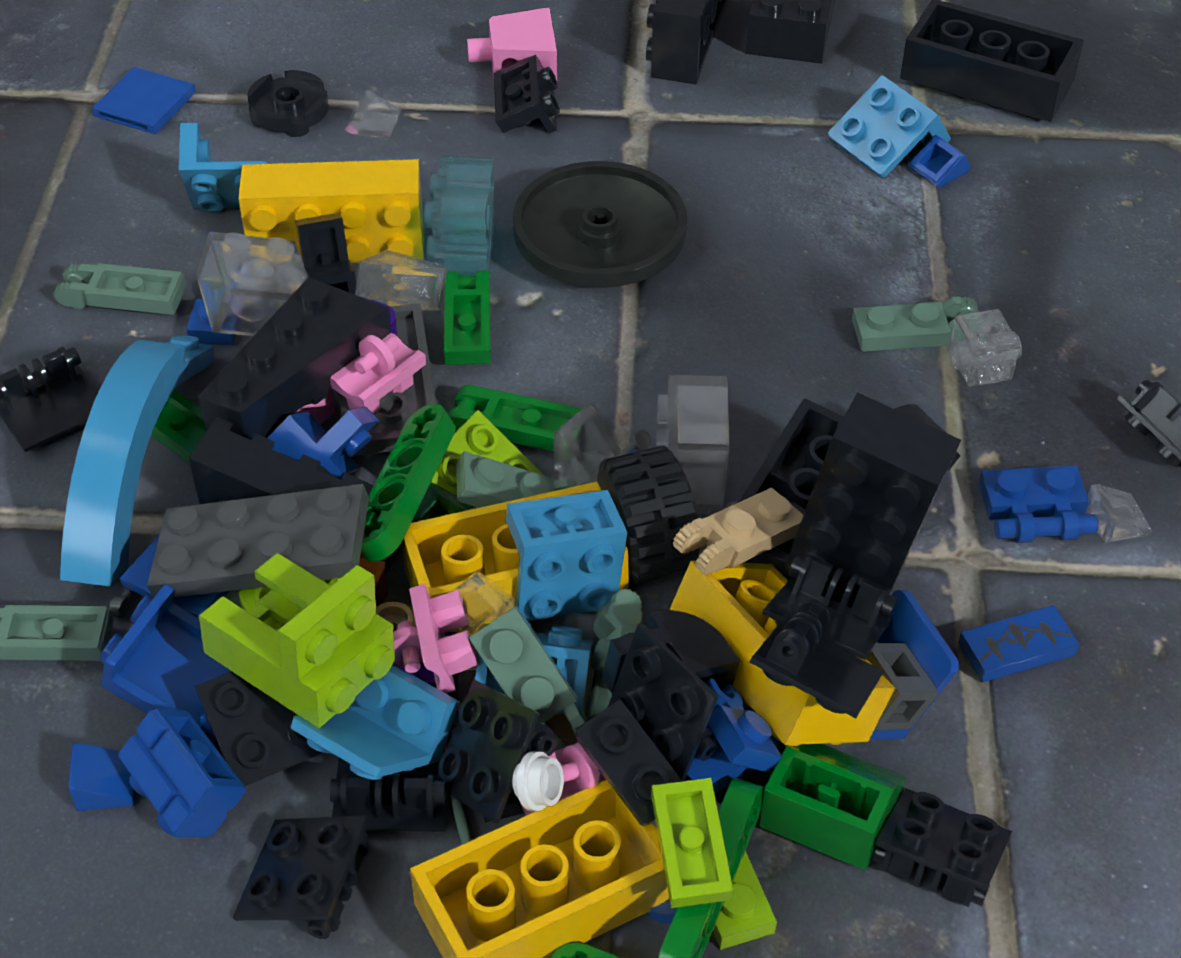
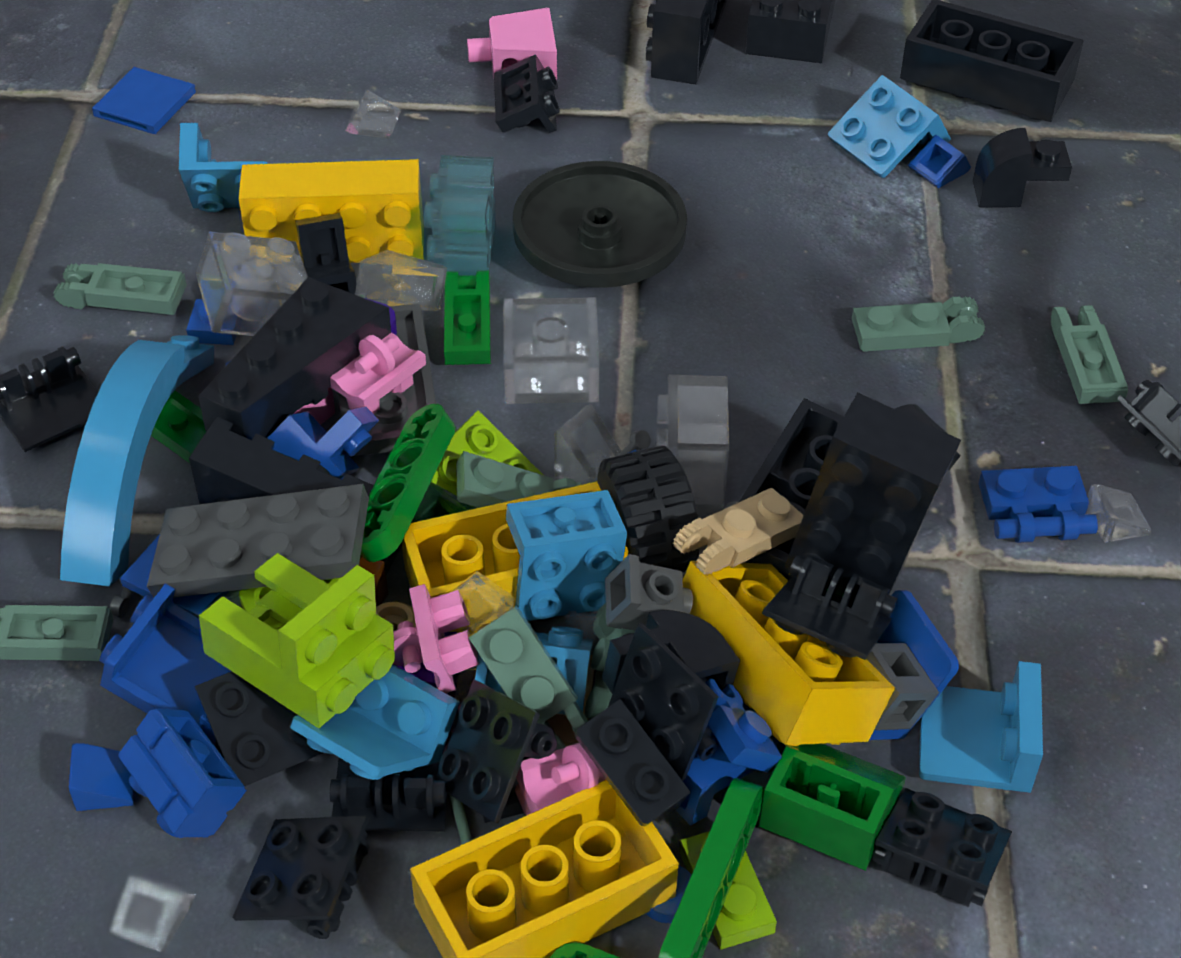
(150, 912): none -> clear slope
(288, 102): black plate -> none
(517, 417): green plate -> none
(538, 781): white plate -> none
(551, 350): none -> clear brick
(639, 588): none -> dark grey brick
(691, 843): lime plate -> none
(801, 658): black hinge -> none
(984, 347): clear brick -> none
(985, 734): none -> dark azure bracket
(1013, 160): none -> black brick
(1018, 643): blue tile -> none
(1088, 356): none -> sand green hinge

